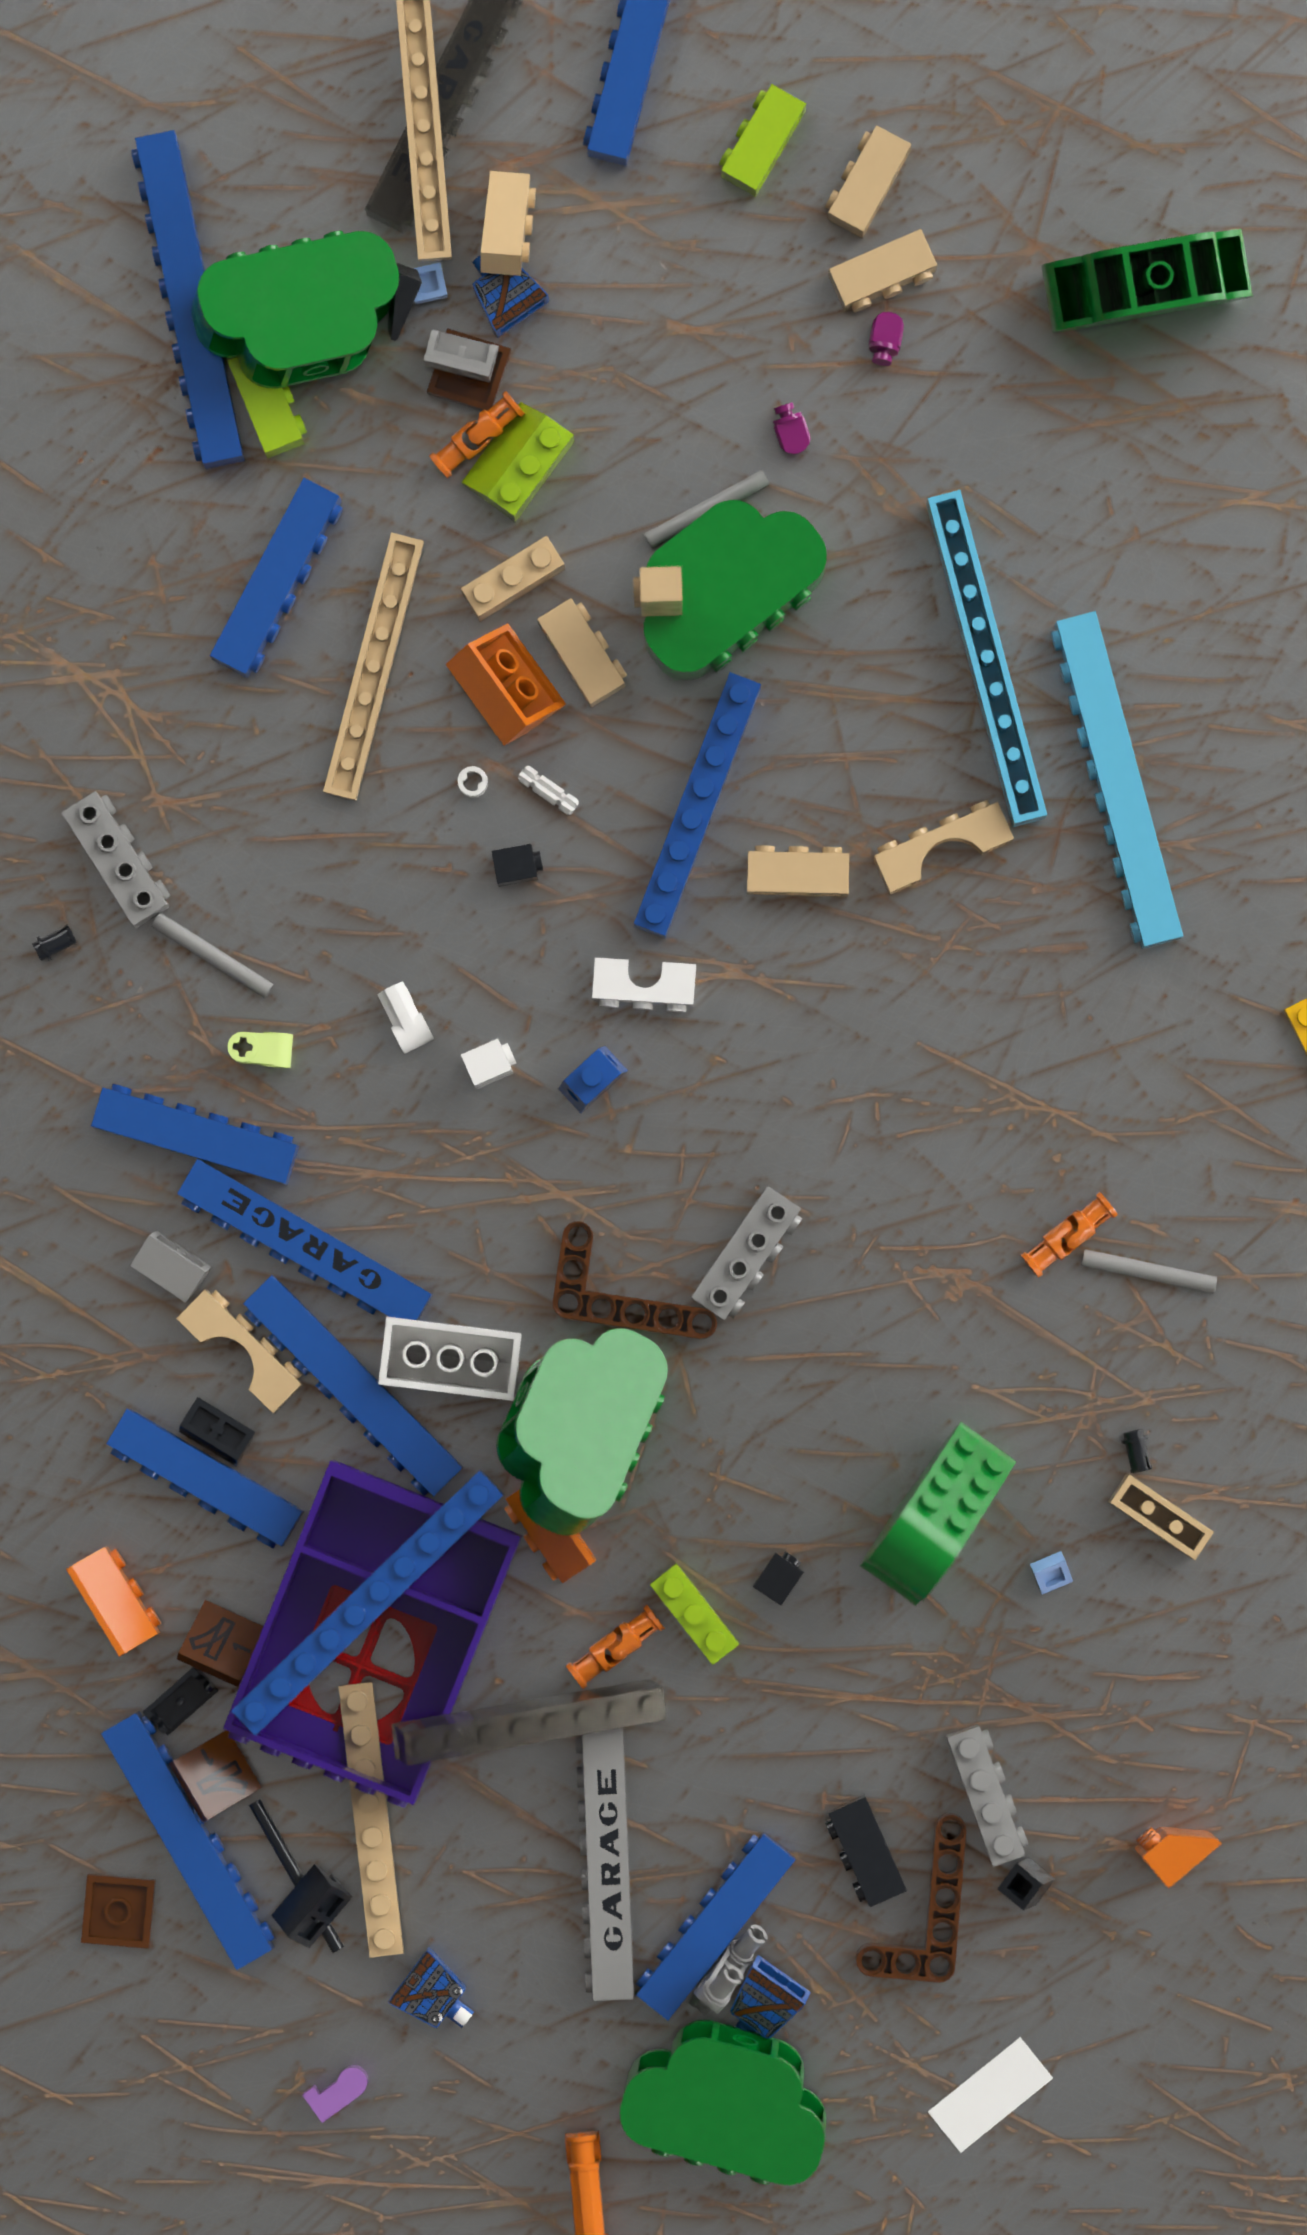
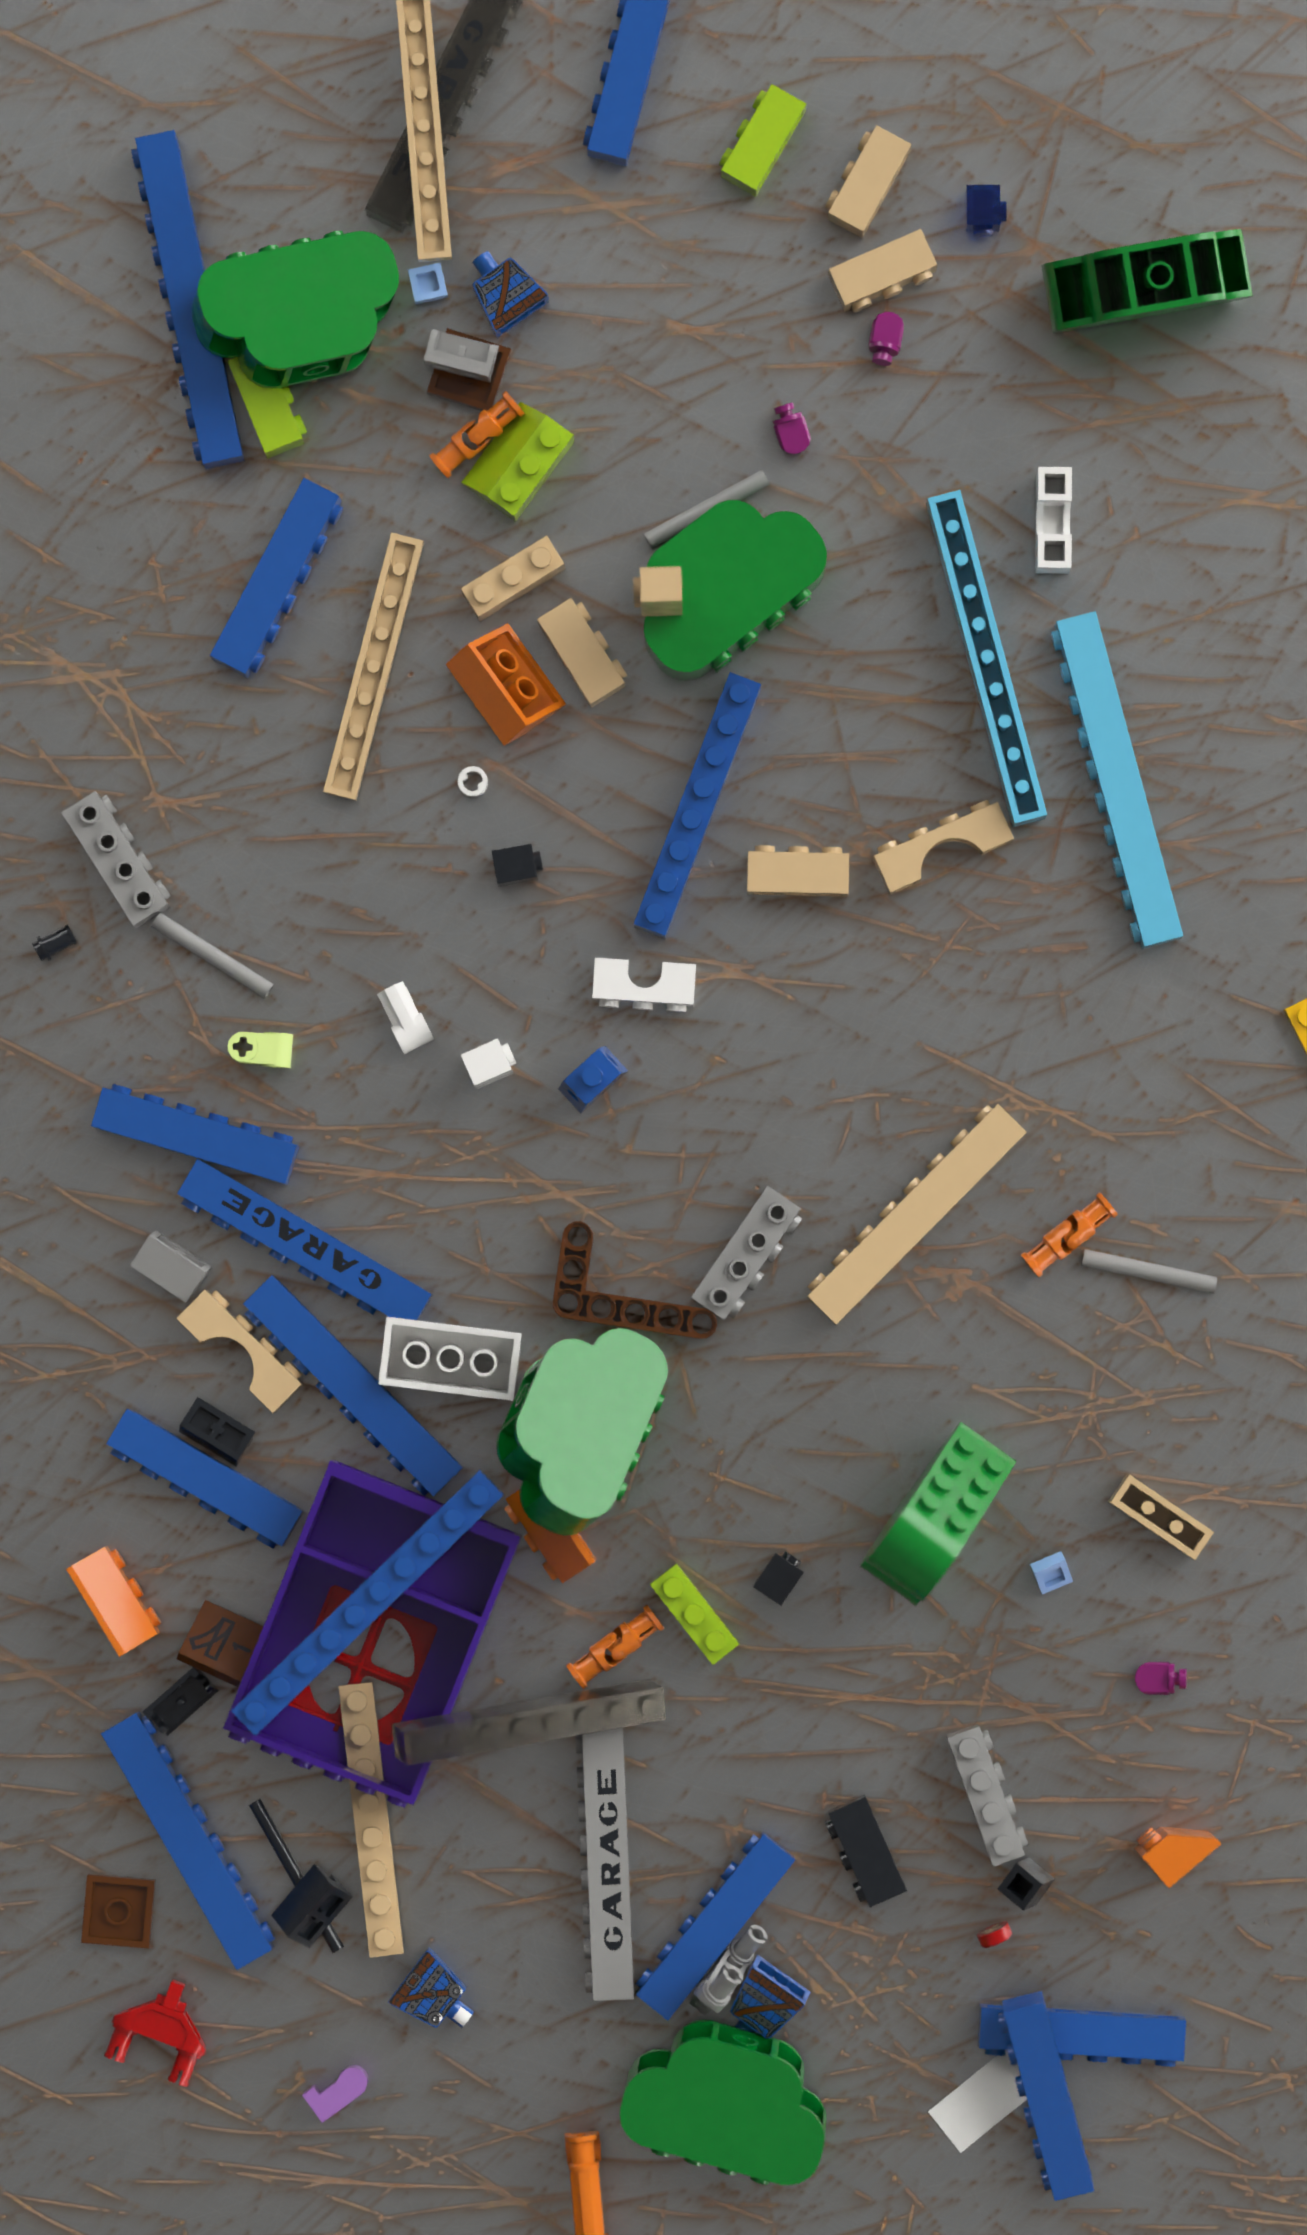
(163, 2021): none -> red connector
(215, 1776): reddish brown tile -> none
(403, 299): black slope -> none
(507, 223): tan brick -> none
(548, 790): white axle -> none
(916, 1214): none -> tan brick
(935, 1914): reddish brown beam -> none
(984, 210): none -> clear blue brick
(994, 1934): none -> red tile
(1047, 2095): none -> blue brick
(1052, 521): none -> white arch
(1098, 2035): none -> blue brick
(1137, 1450): black pin -> none
(1160, 1678): none -> magenta arm

